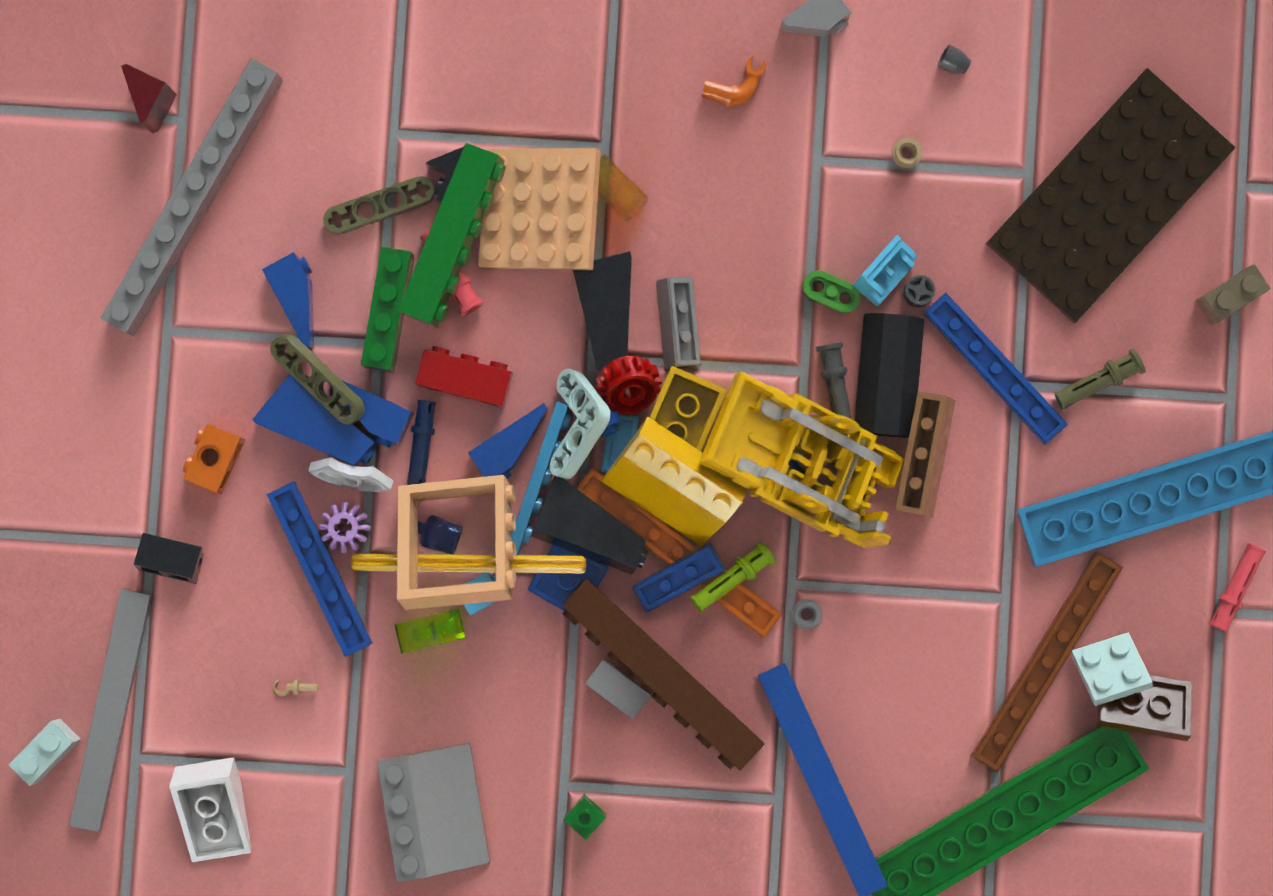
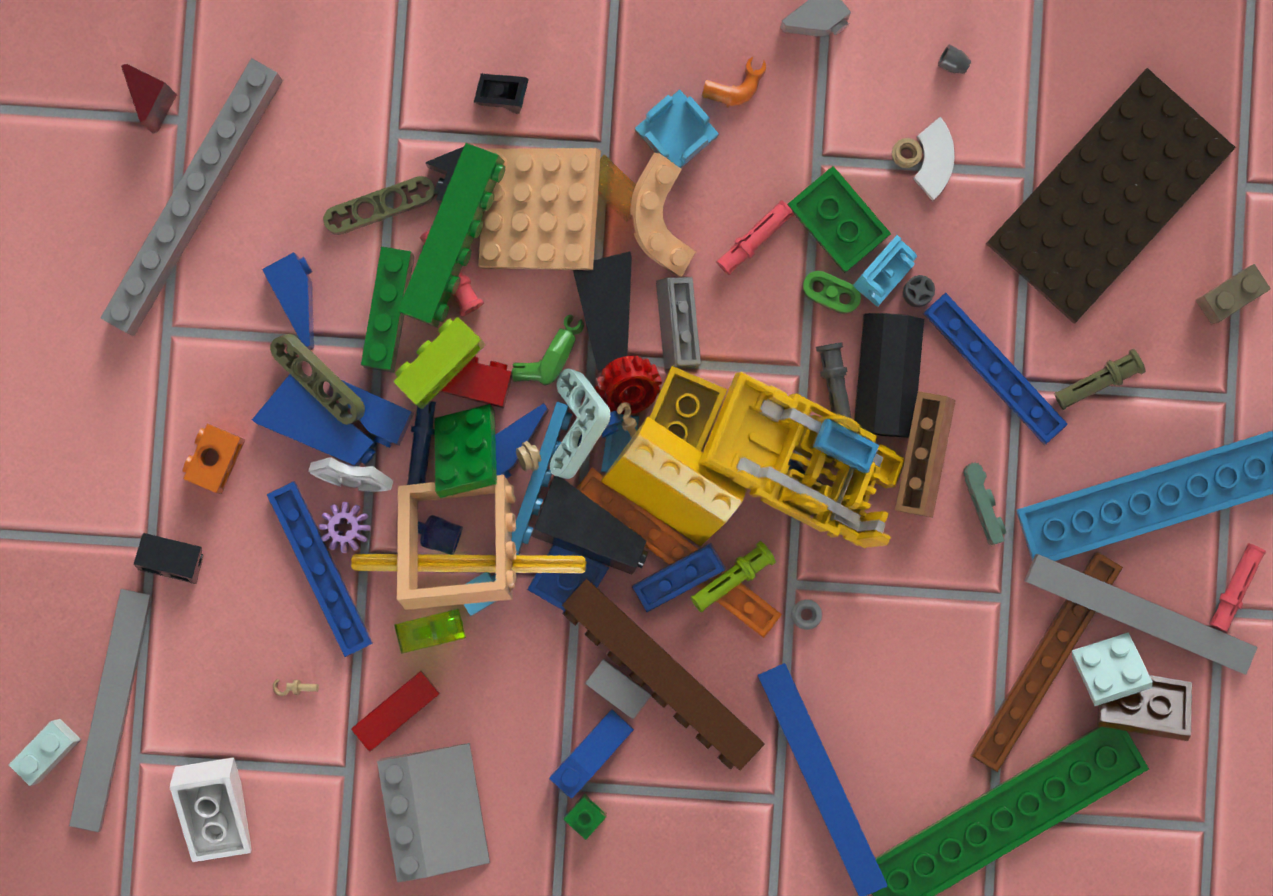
(395, 711): none -> red tile
(438, 362): none -> lime slope
(465, 451): none -> green plate
(501, 91): none -> black slope
(528, 456): none -> tan plate
(554, 359): none -> bright green arm
(591, 754): none -> blue slope
(628, 423): none -> tan hand
(648, 216): none -> light nougat plate
(677, 128): none -> medium azure panel
(745, 246): none -> coral pin
(839, 219): none -> green plate
(846, 446): none -> dark azure tile
(937, 158): none -> white tile
(983, 503): none -> sand green hinge
(1140, 614): none -> light grey tile

